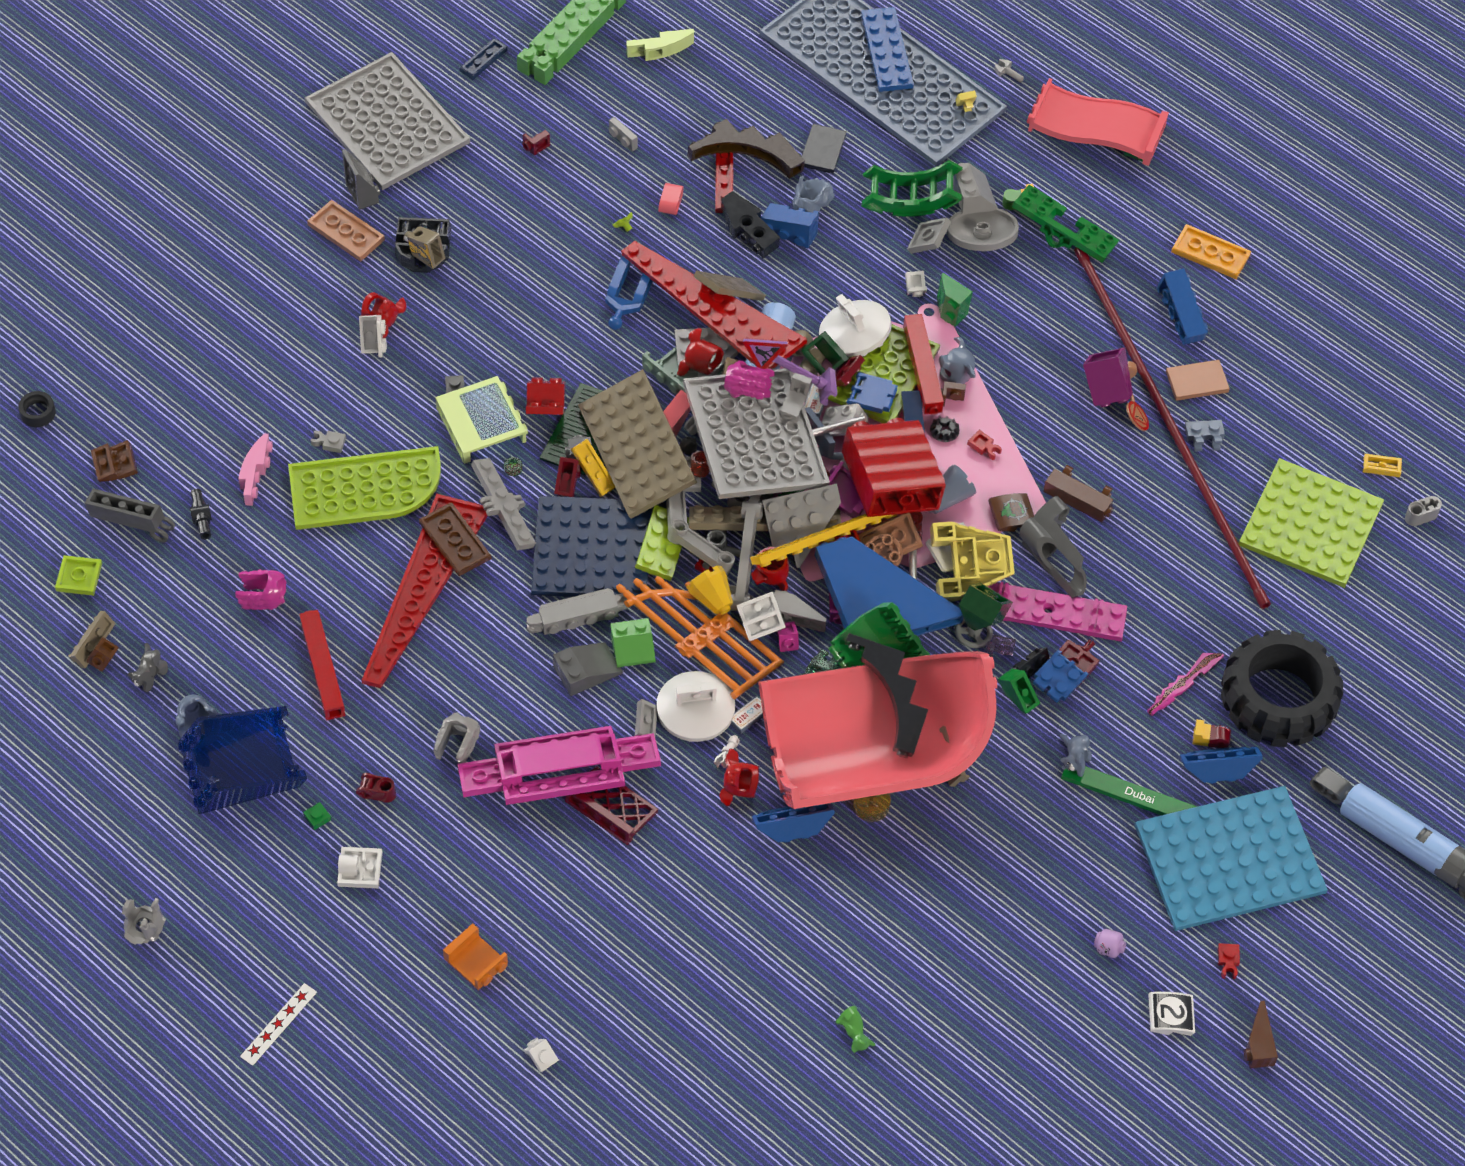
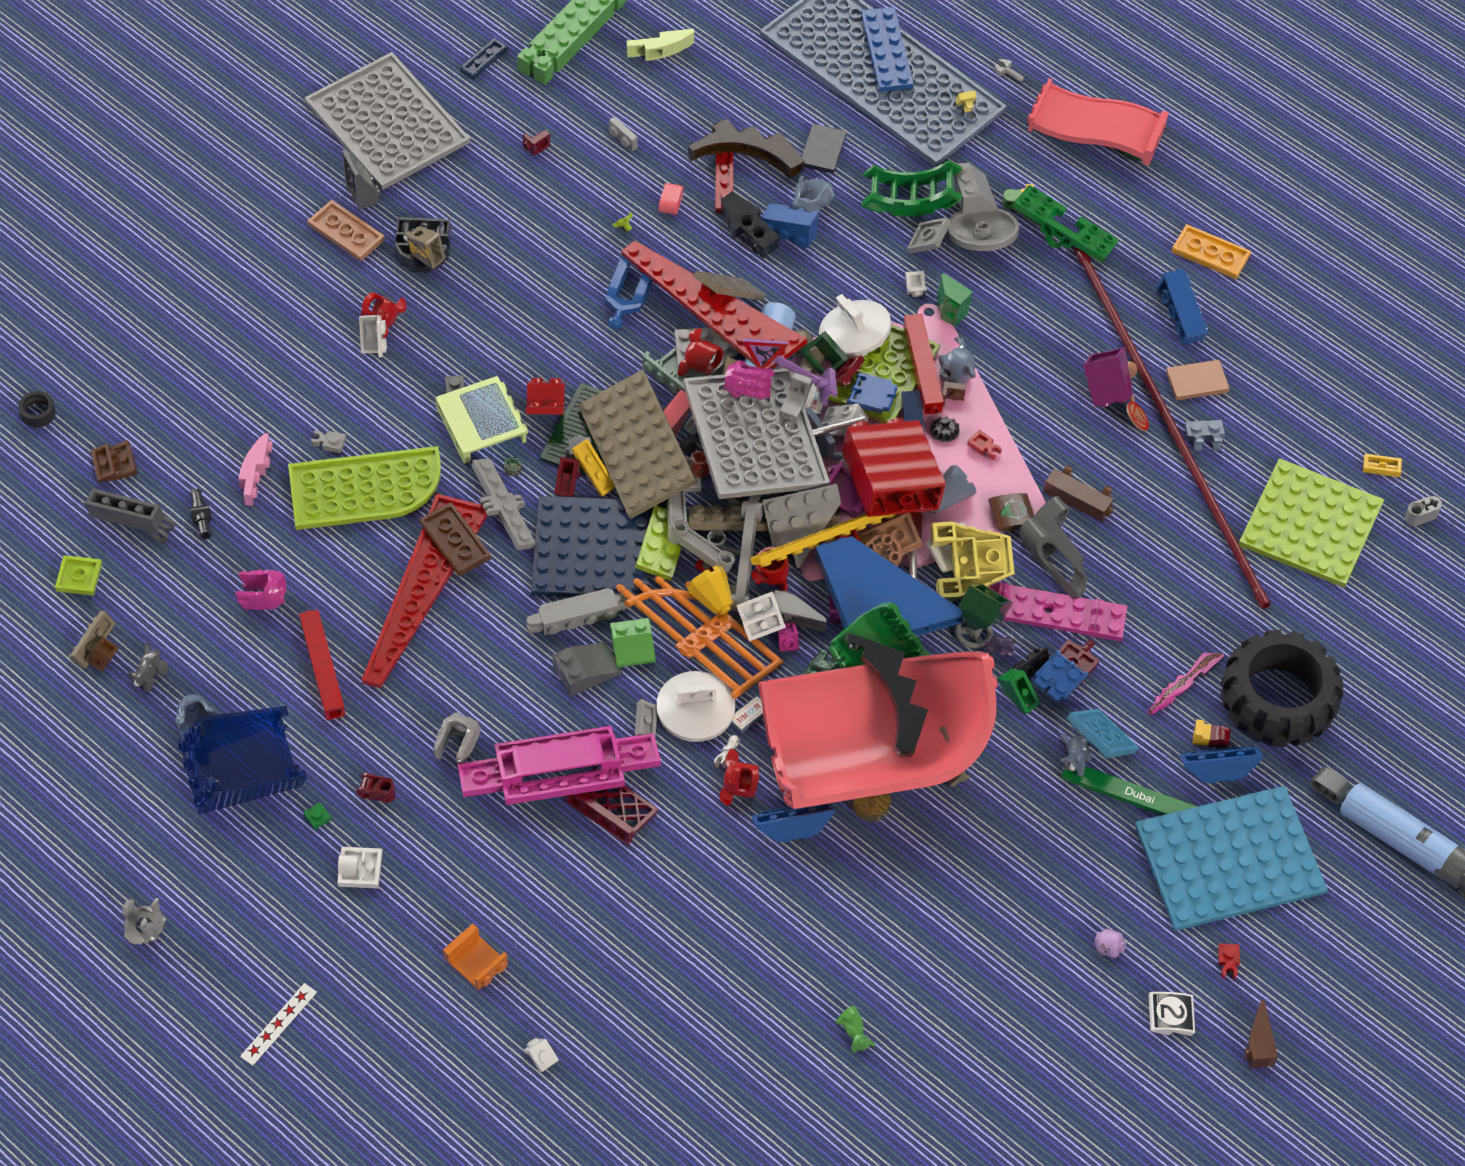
(1102, 733): none -> dark azure plate

